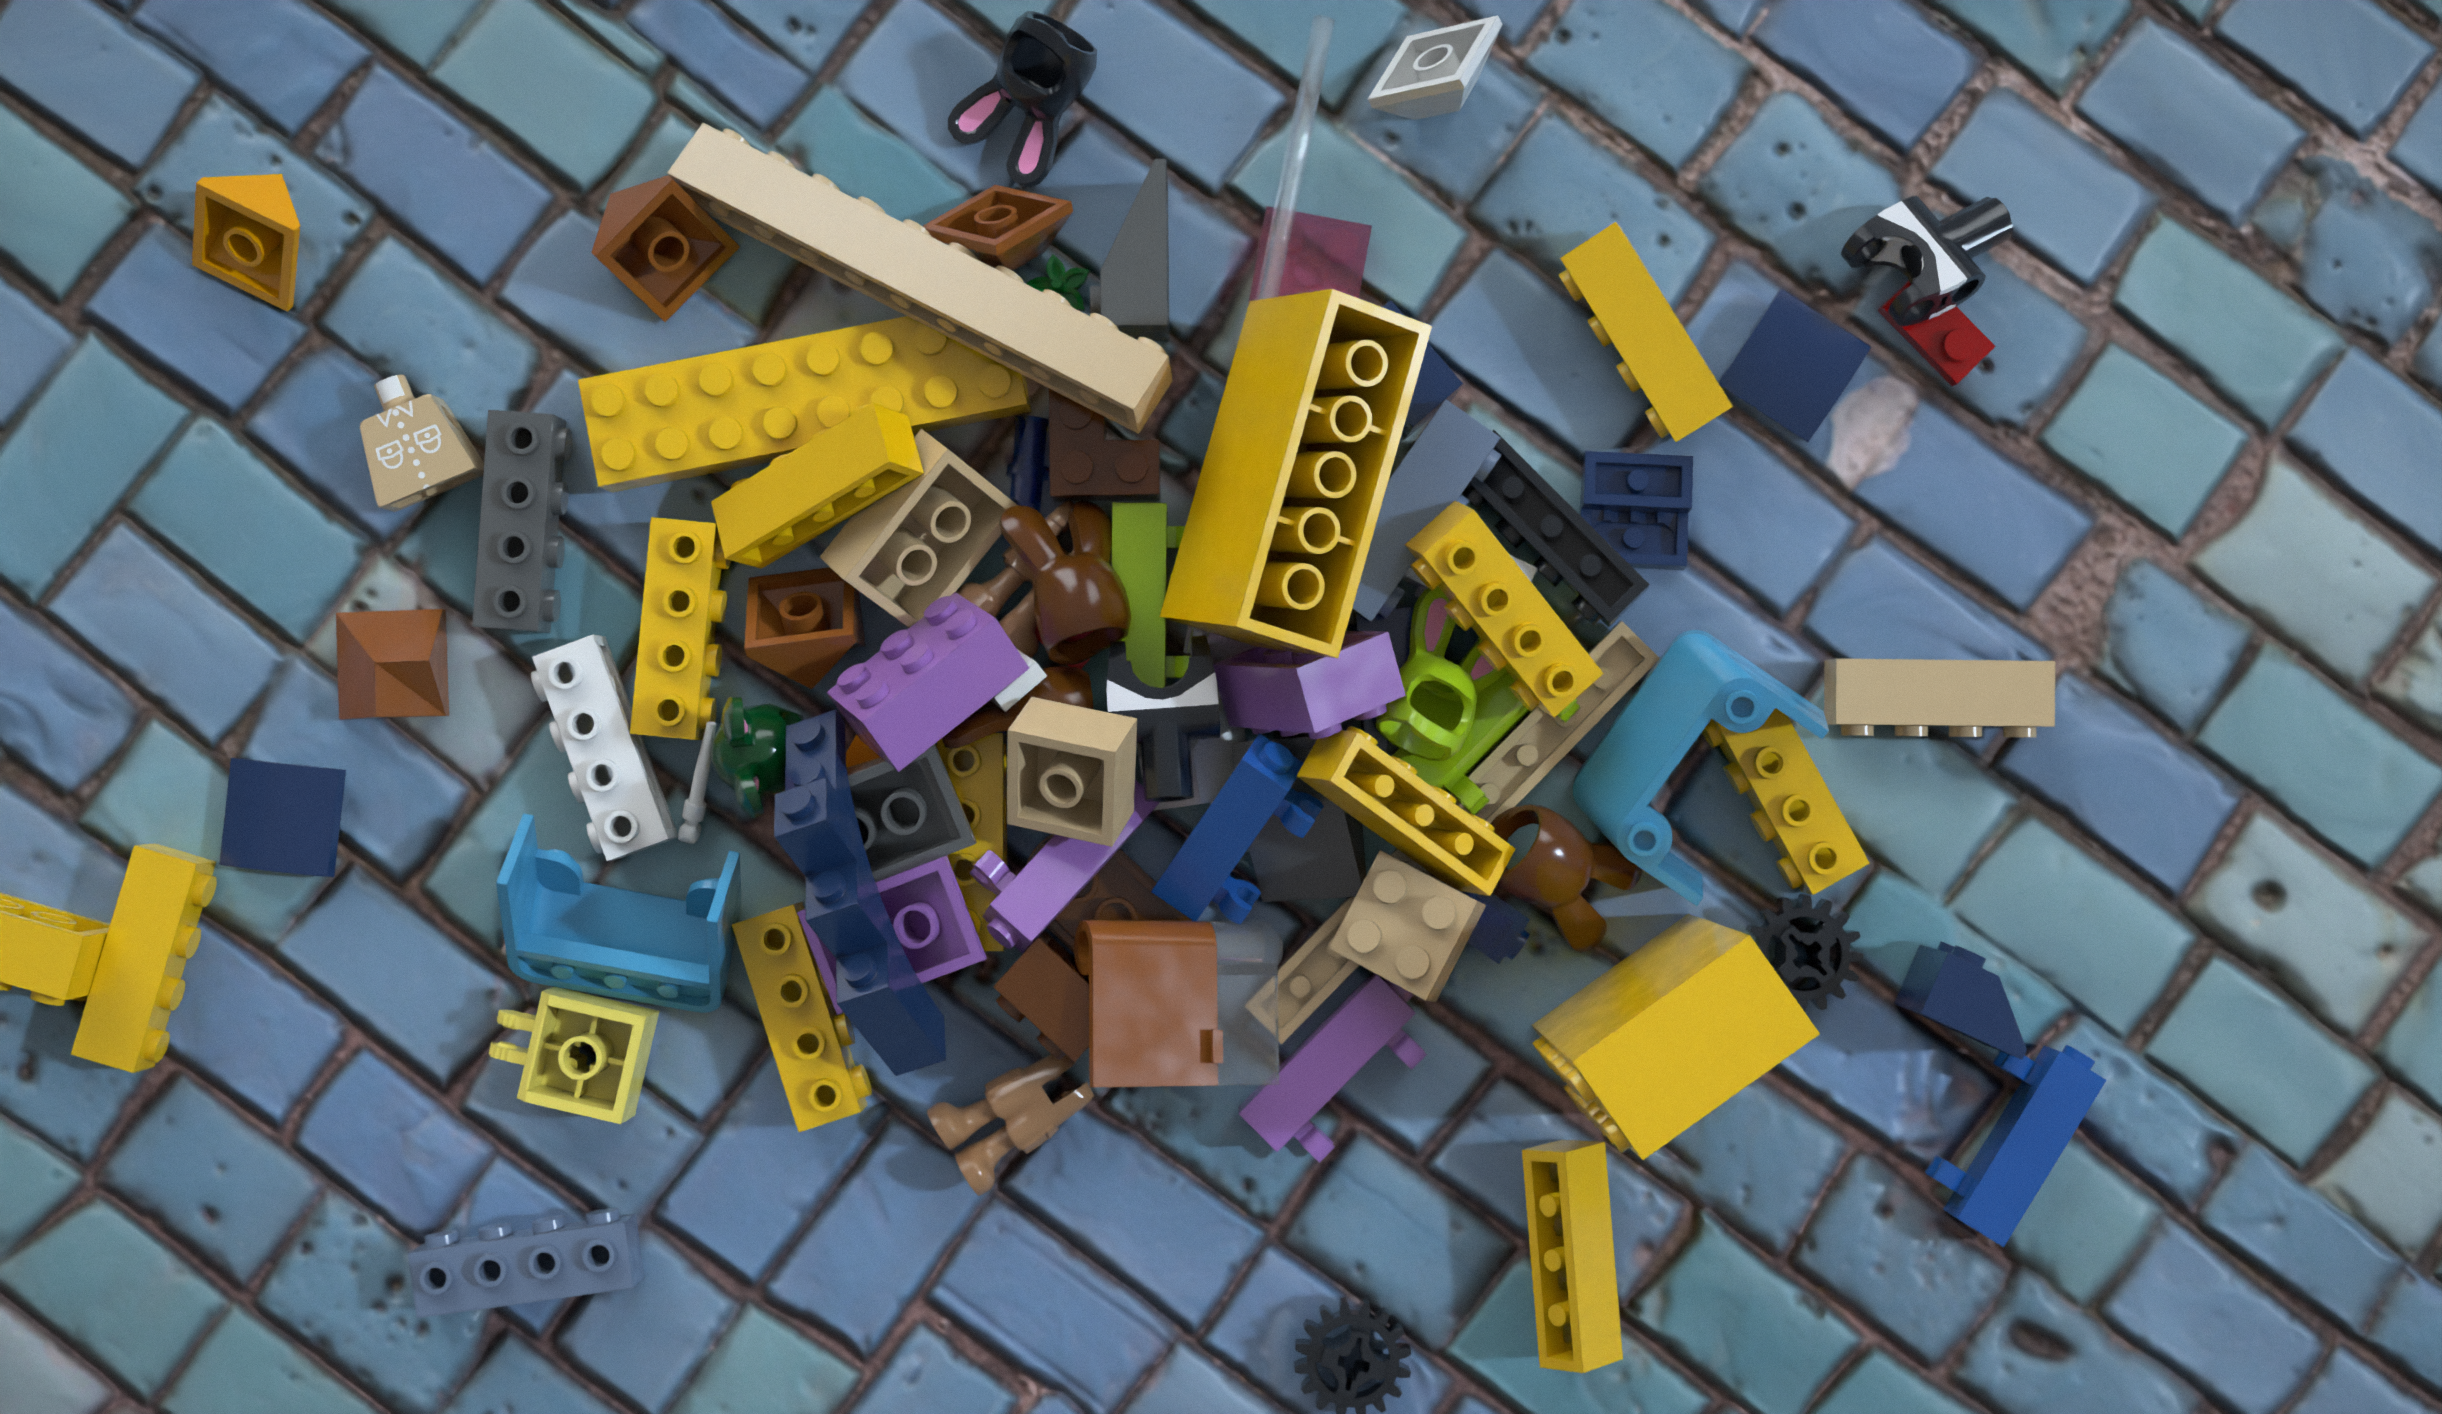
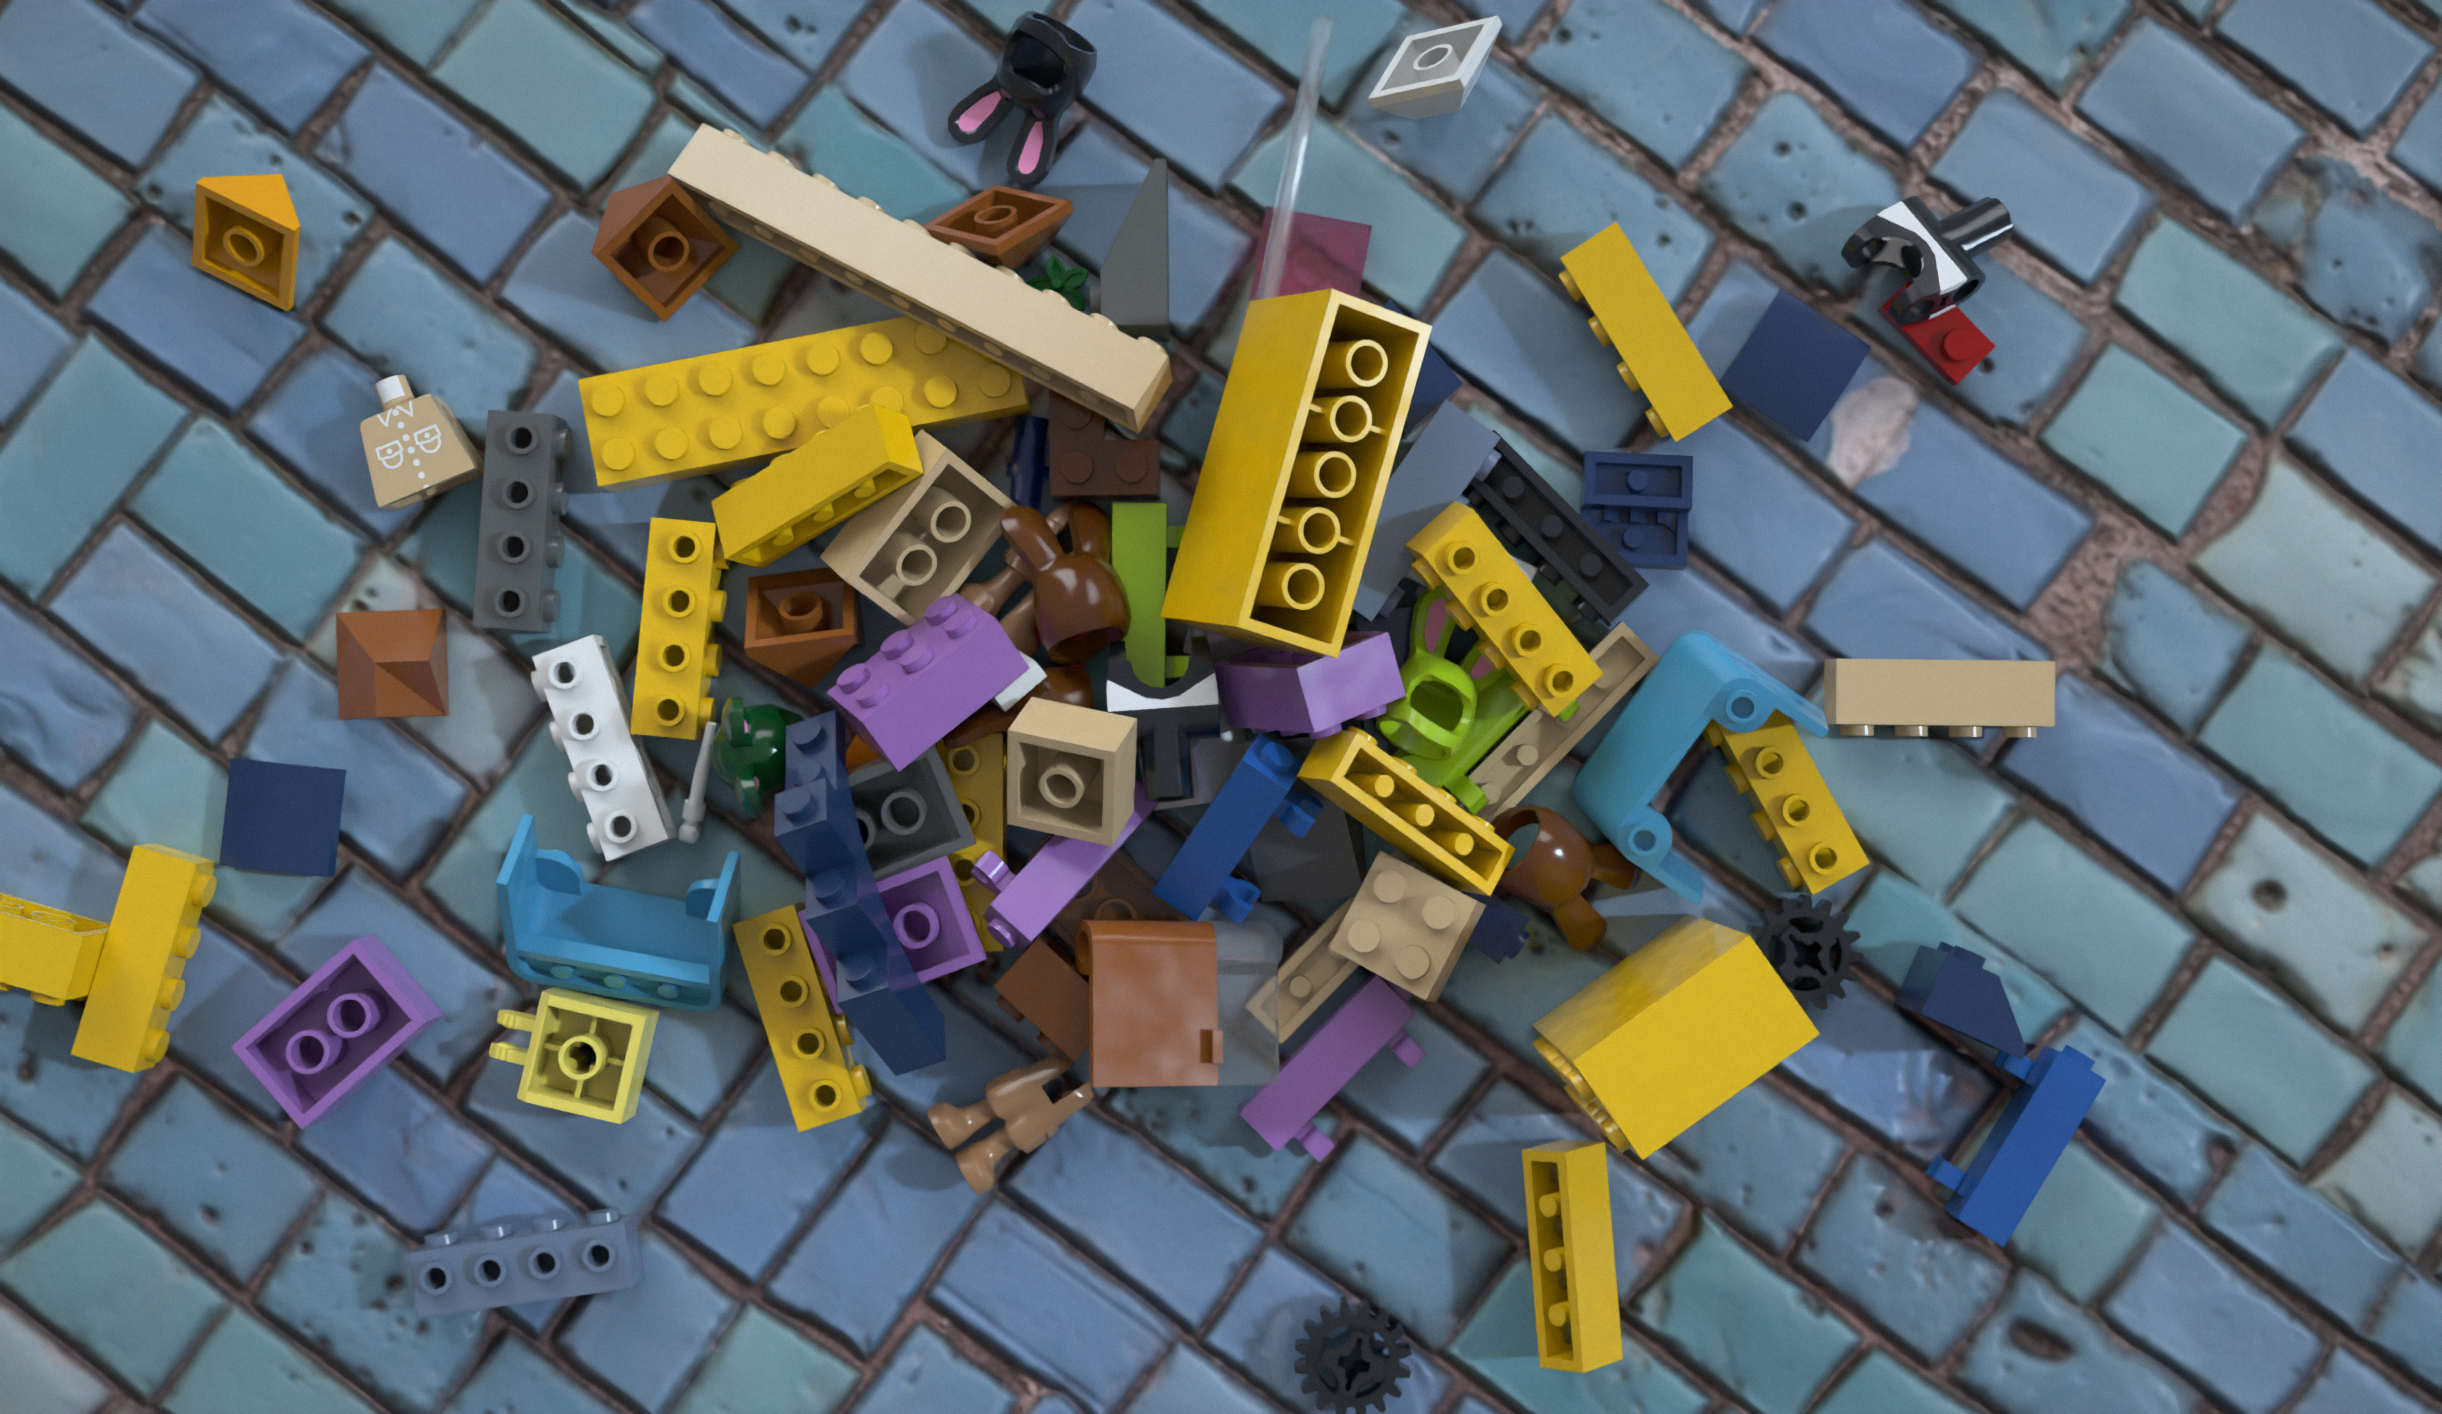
(337, 1031): none -> medium lavender brick

